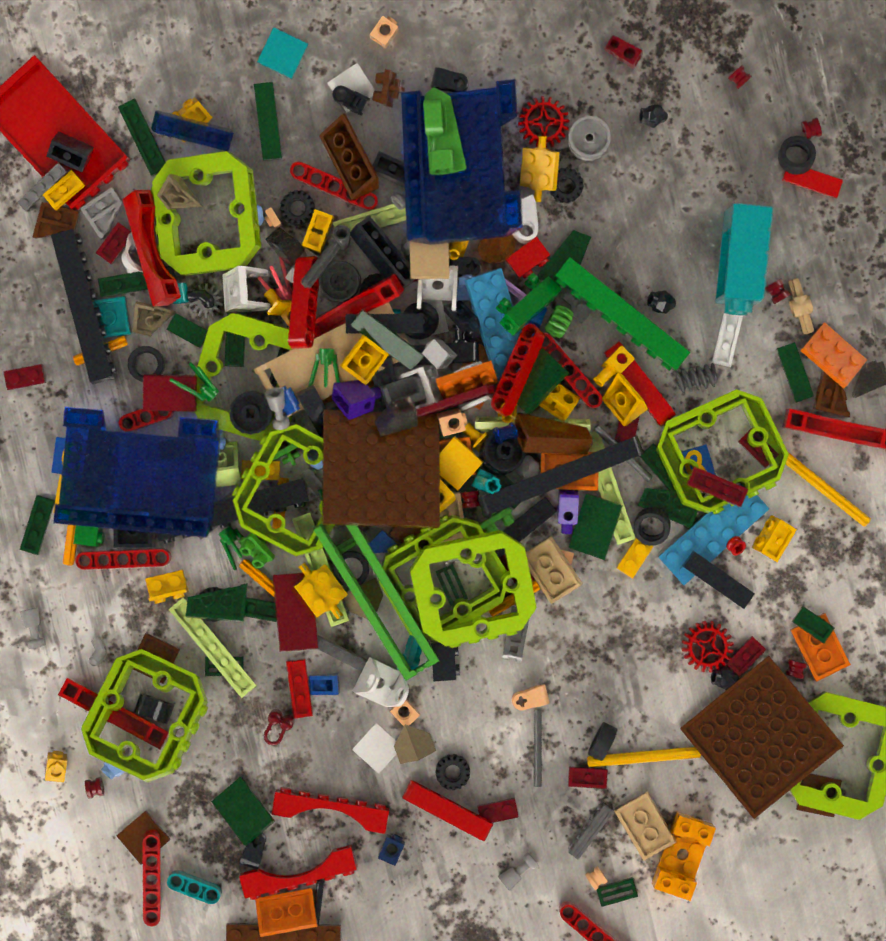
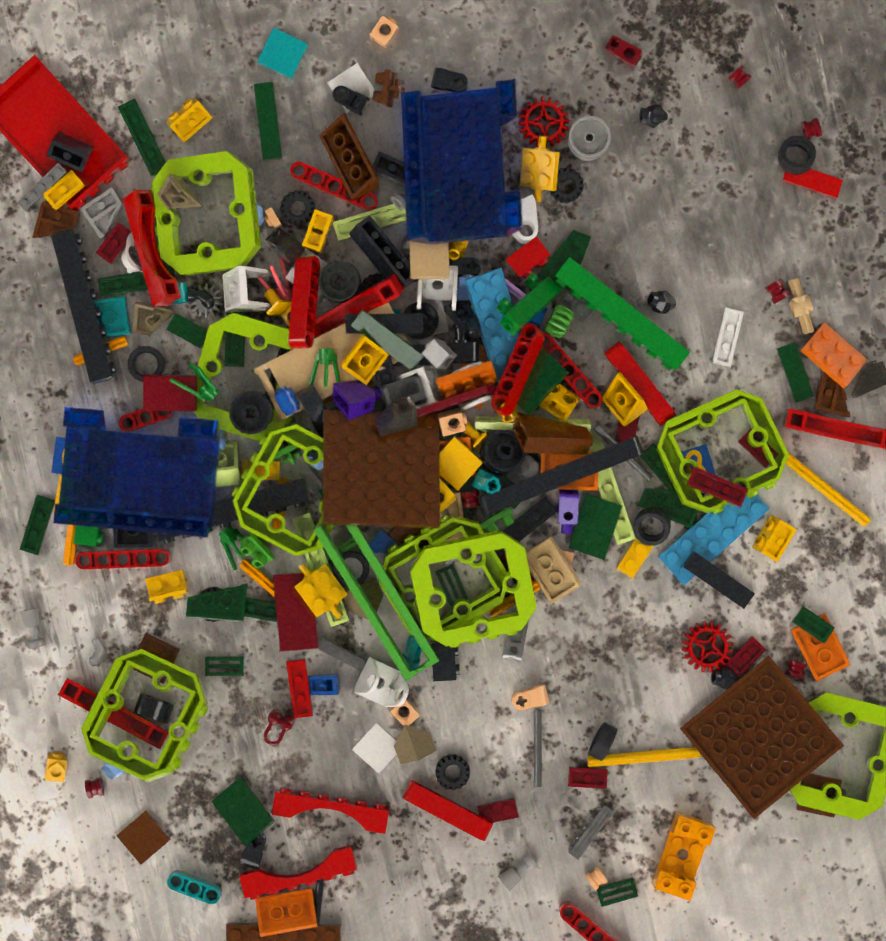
(24, 377): dark red plate -> none
(151, 886): red beam -> none
(192, 130): clear blue brick -> none
(214, 649): yellowish green plate -> none
(276, 402): light grey piece -> none
(325, 258): dark grey axle -> none
(387, 856): dark blue brick -> none
(442, 134): bright green panel -> none
(488, 247): clear orange dish -> none
(505, 433): clear blue bush -> none
(612, 367): yellow bracket -> none
(645, 826): tan tile -> none
(696, 378): dark grey piece -> none
(736, 545): red bush -> none
(743, 257): teal brick -> none

